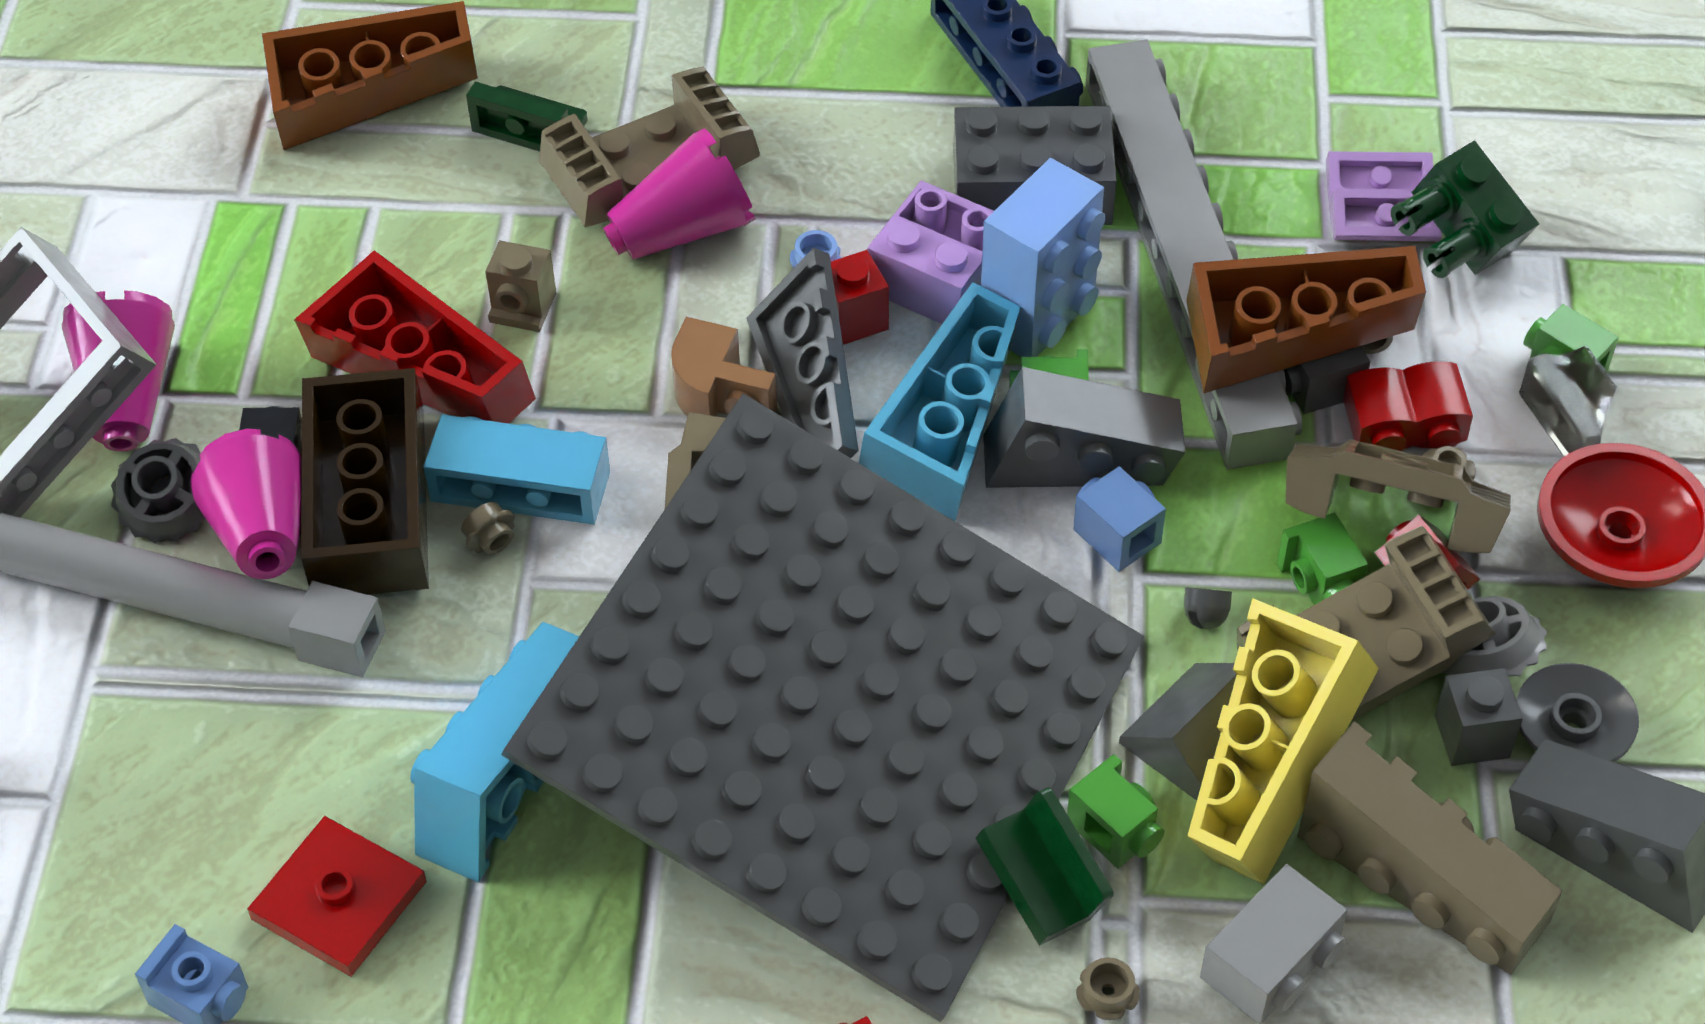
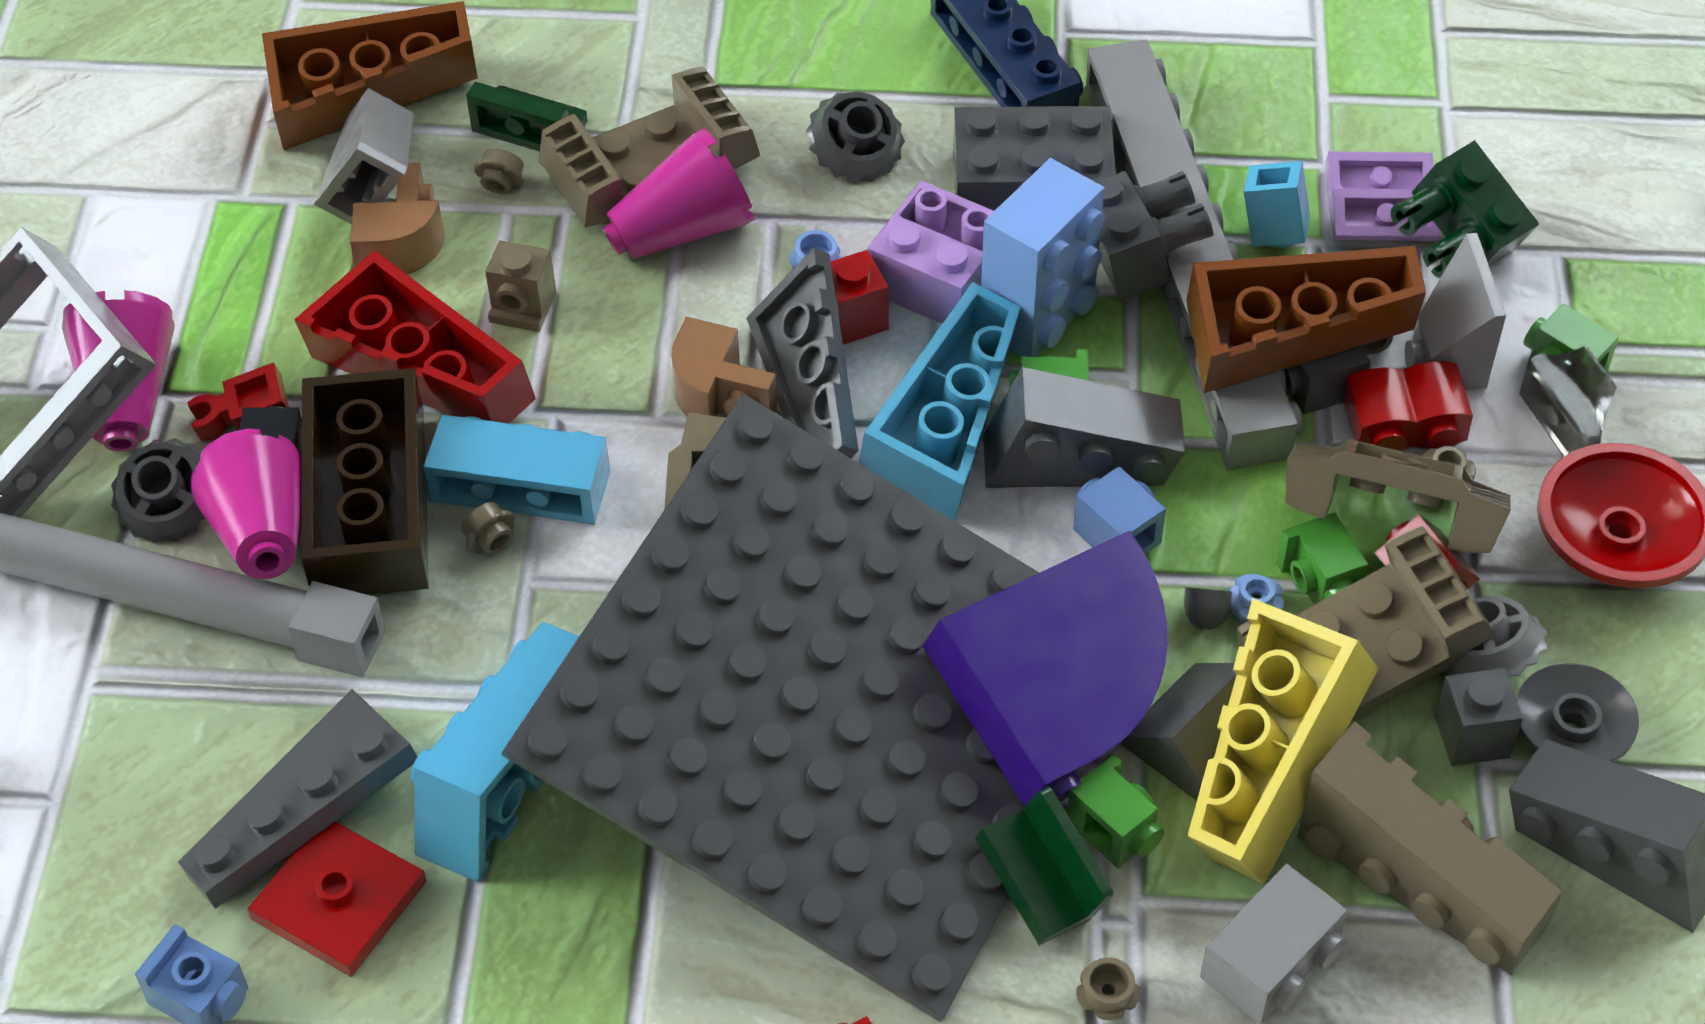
(253, 389): none -> red plate
(309, 789): none -> dark grey wing
(367, 156): none -> light grey slope
(401, 231): none -> medium nougat brick
(500, 171): none -> dark tan plate
(855, 136): none -> dark grey piece
(1058, 664): none -> dark purple brick
(1136, 242): none -> dark grey brick
(1258, 585): none -> light blue plate
(1277, 204): none -> medium azure brick
(1461, 318): none -> light grey slope

